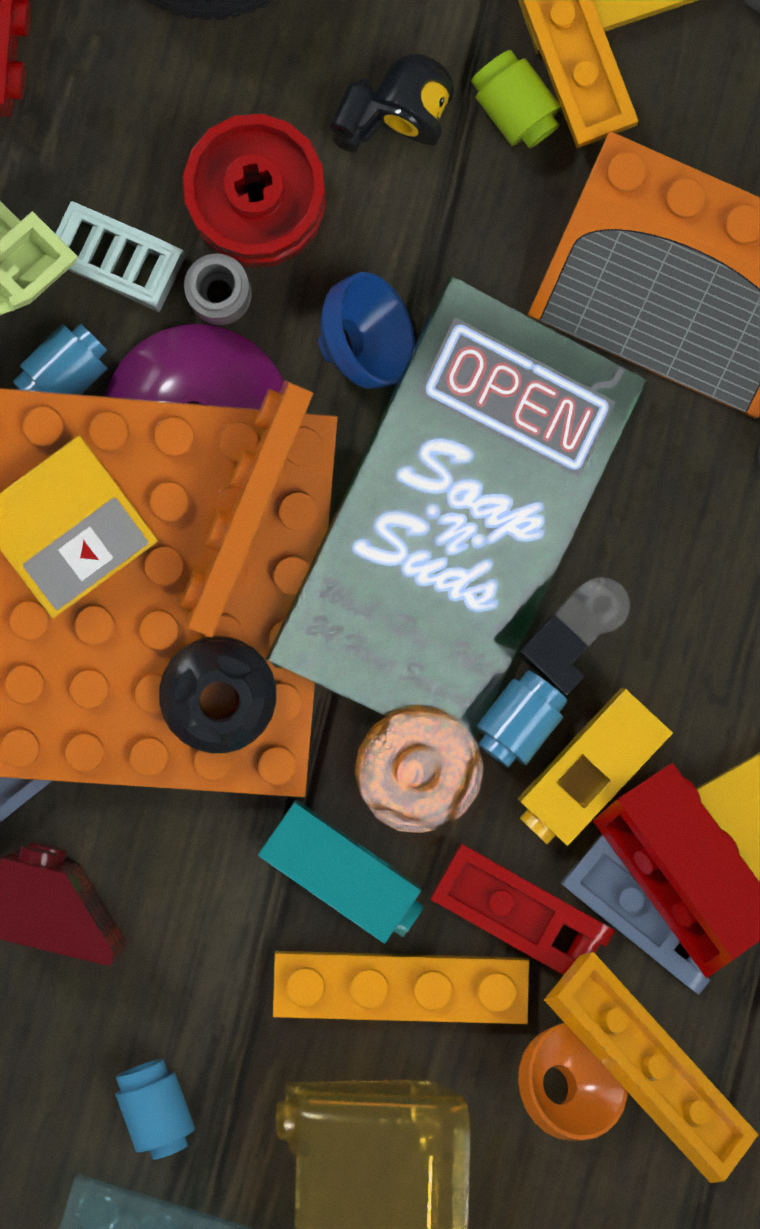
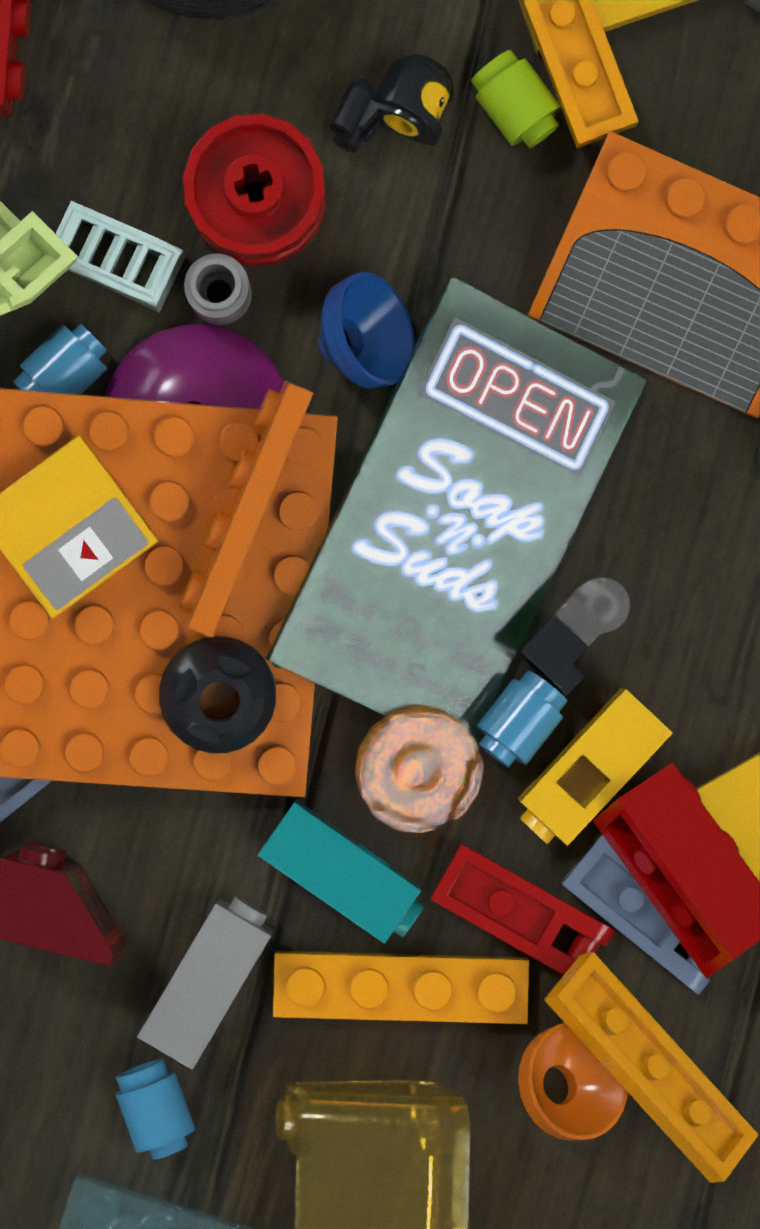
(207, 981): none -> light grey brick

